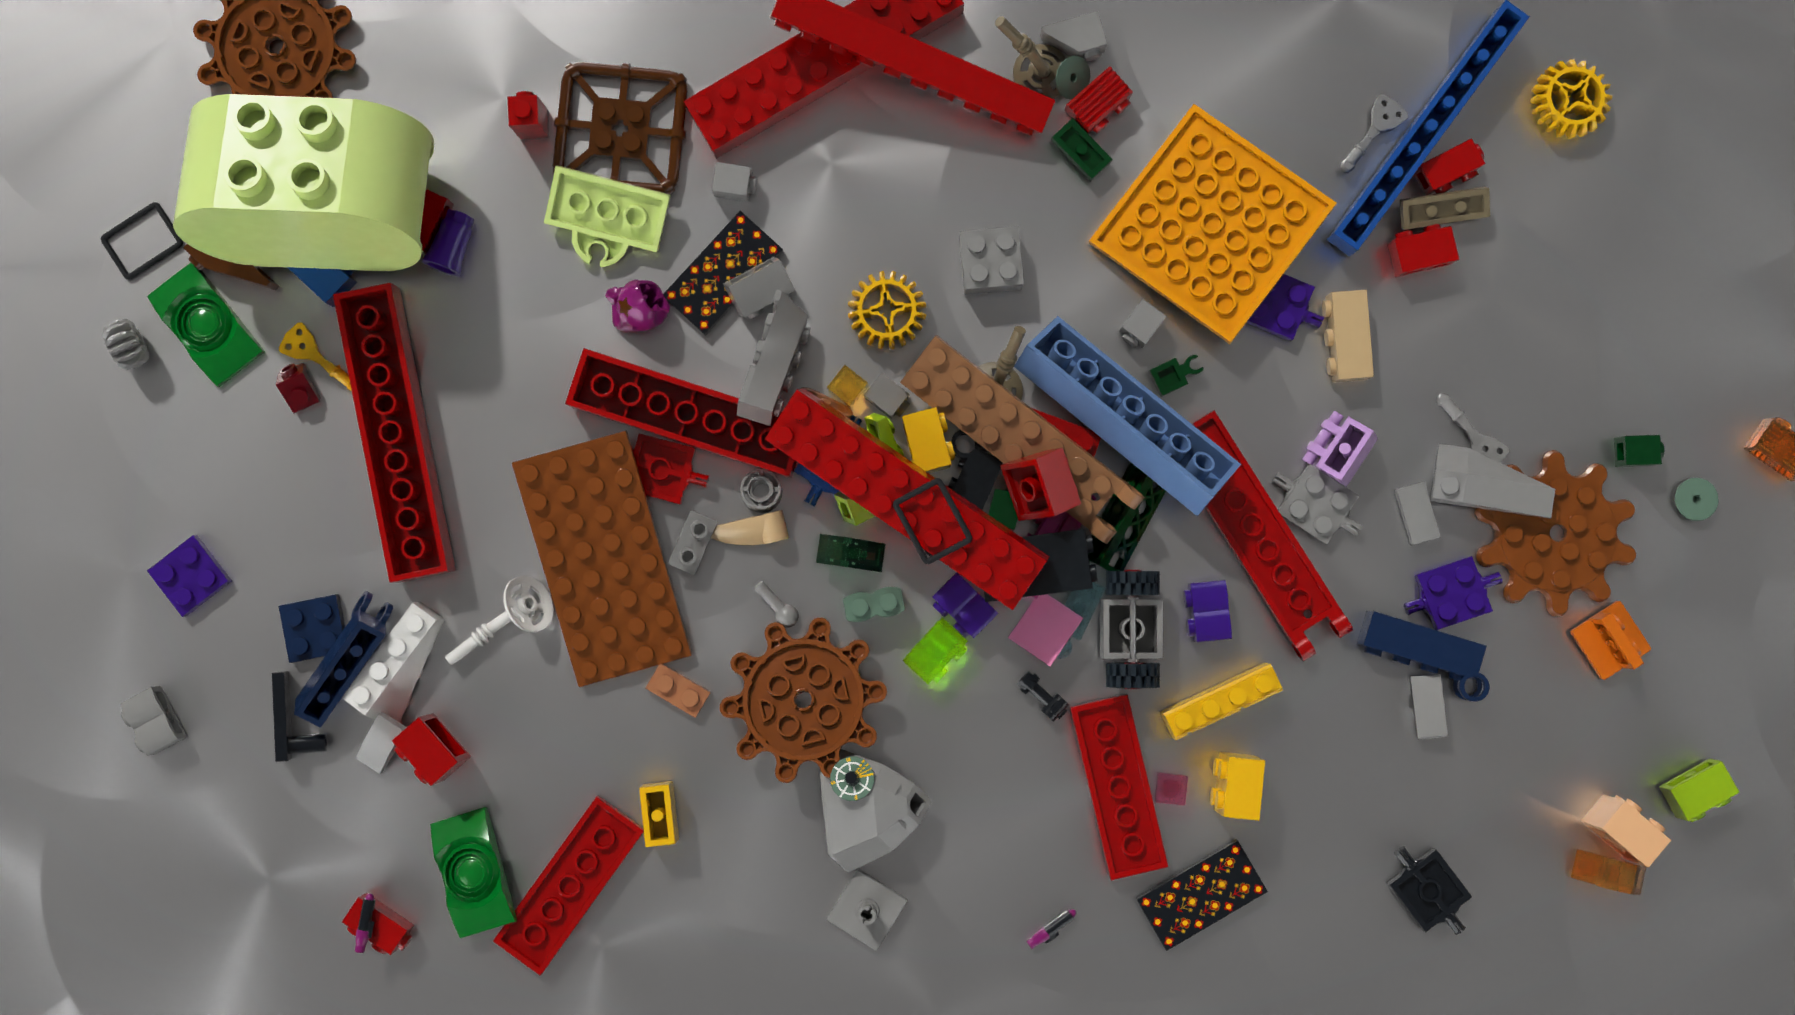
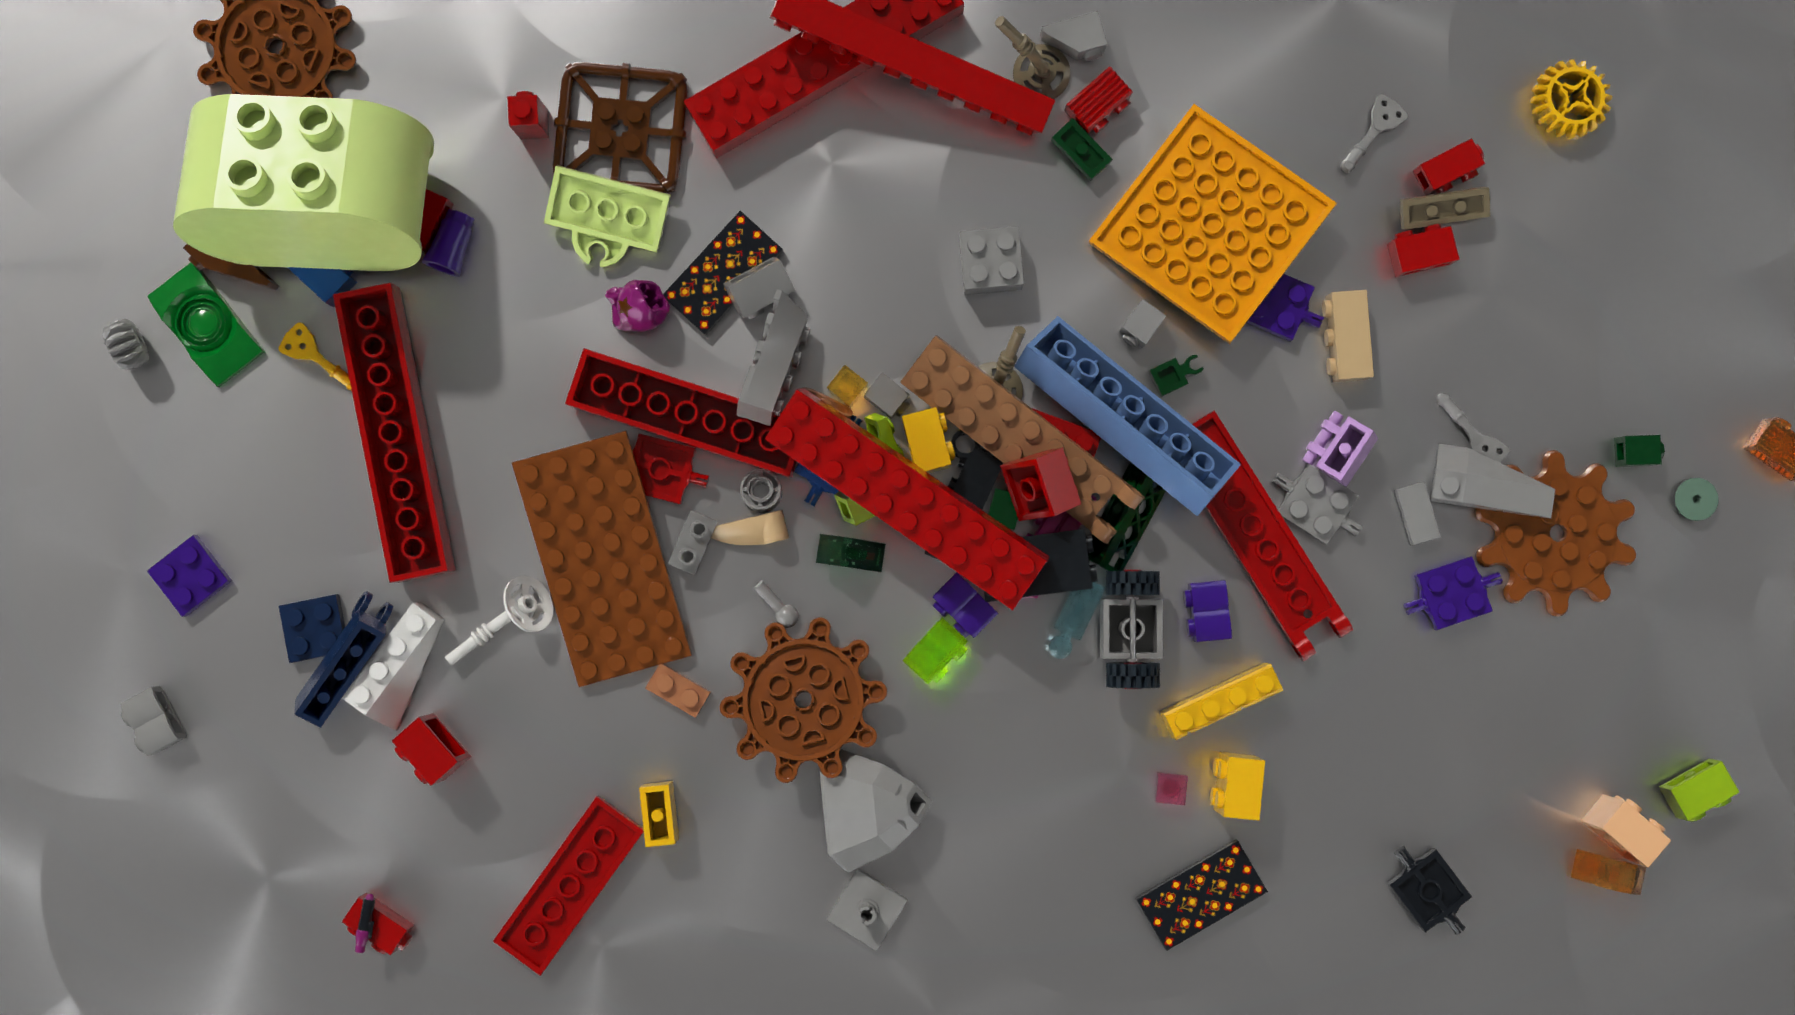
(104, 237): black piece -> none
(285, 743): black piece -> none
(297, 387): dark red bracket -> none
(378, 745): light grey slope -> none
(472, 872): green slope -> none
(733, 181): light grey brick -> none
(852, 778): sand green piece -> none
(864, 605): sand green brick -> none
(900, 308): yellow gear -> none
(967, 540): black piece -> none
(1045, 628): bright pink piece -> none
(1050, 931): piece -> none
(1054, 706): black bar -> none
(1072, 76): sand green piece -> none
(1118, 787): red plate -> none
(1427, 128): blue brick -> none
(1429, 648): dark blue hinge -> none
(1429, 706): light grey slope -> none
(1611, 641): orange bracket -> none

